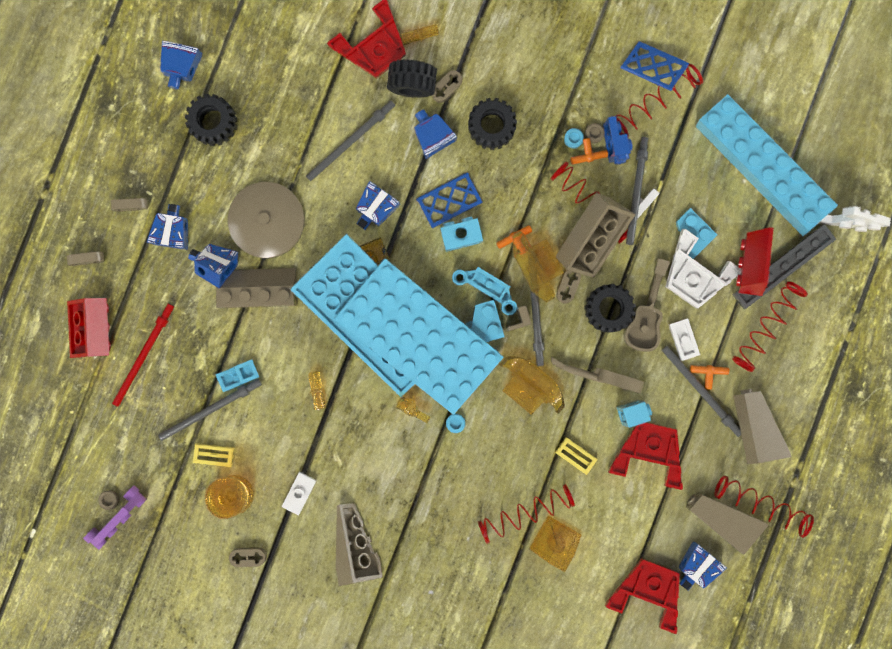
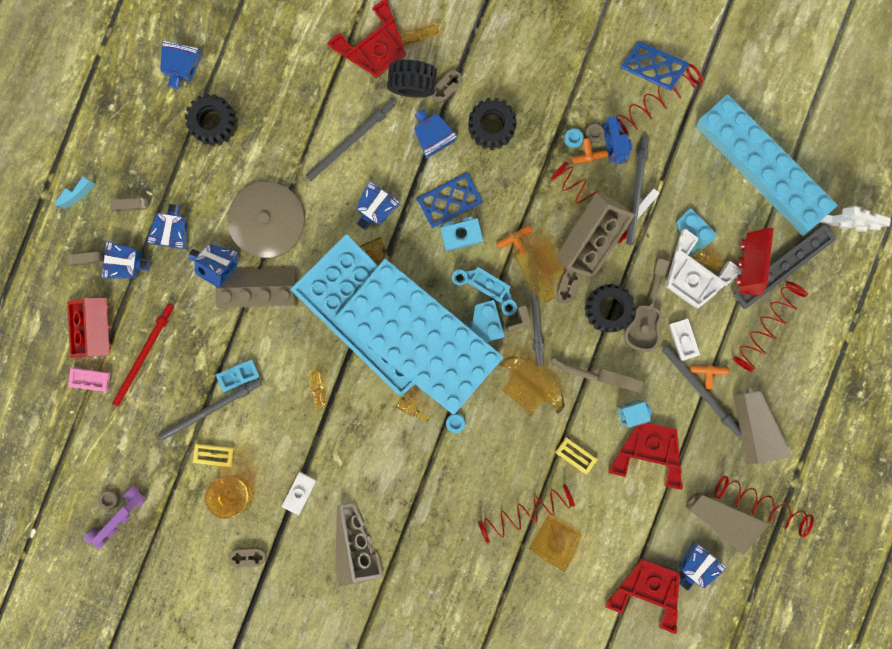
(70, 197): none -> medium azure slope
(89, 379): none -> bright pink plate
(123, 262): none -> blue torso
(705, 258): none -> clear yellow pin

